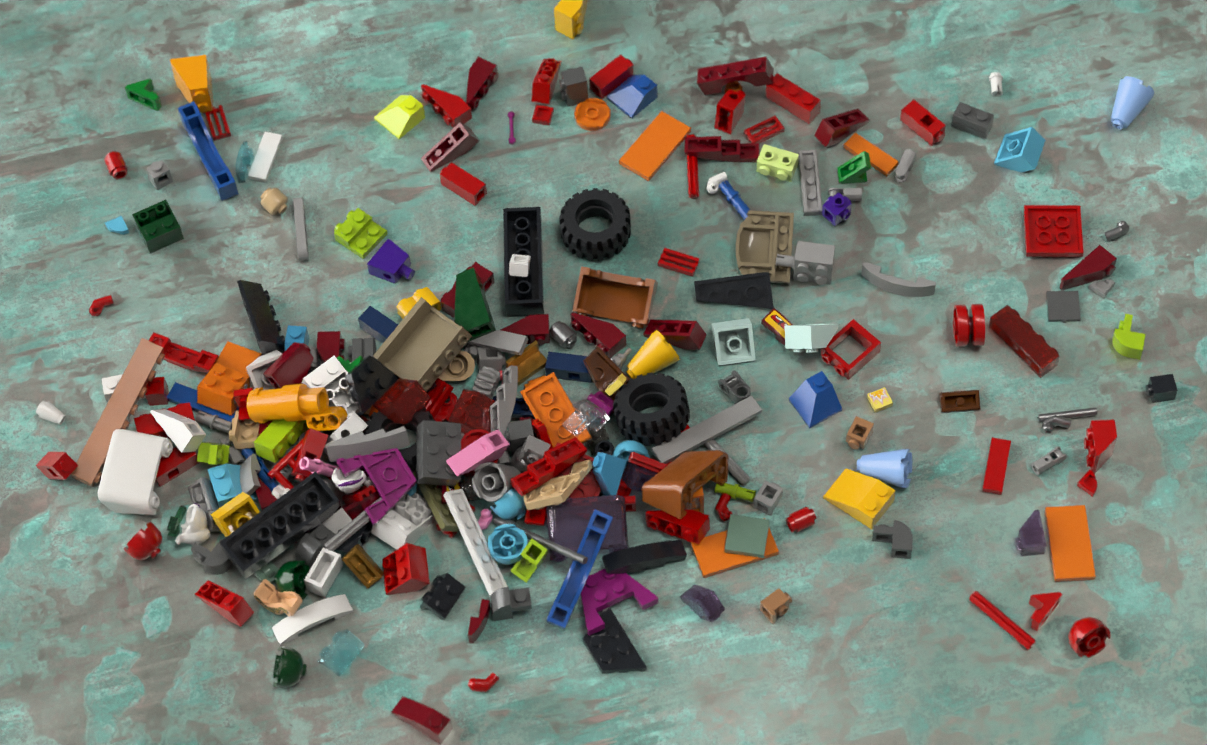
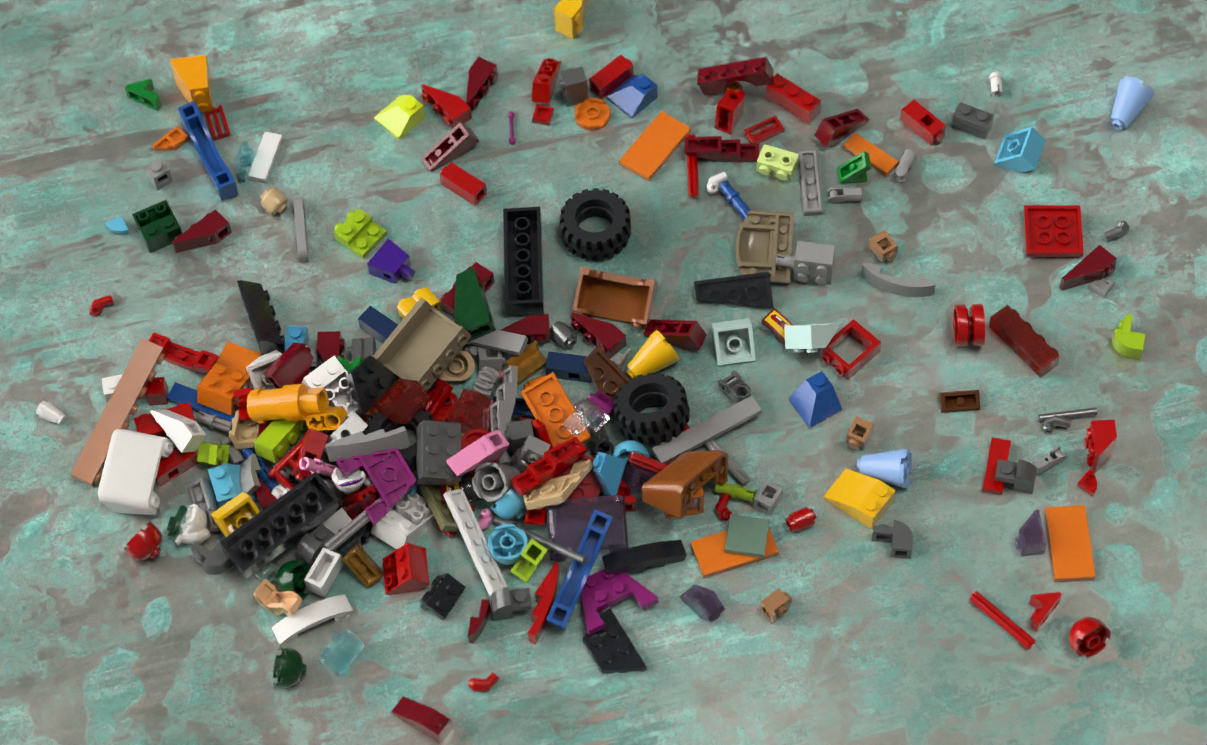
(57, 465): red brick -> none
(116, 165): red brick -> none
(172, 140): none -> orange tile
(206, 232): none -> dark red slope
(225, 603): red slope -> none
(519, 265): white slope -> none
(545, 598): none -> red slope
(615, 385): light yellow tile -> none
(679, 259): red tile -> none
(691, 527): red slope -> none
(837, 208): dark purple brick -> none
(879, 399): light yellow tile -> none
(883, 246): none -> medium nougat brick
(1019, 473): none -> dark grey brick
(1063, 306): dark grey piece -> none
(1161, 388): black brick -> none

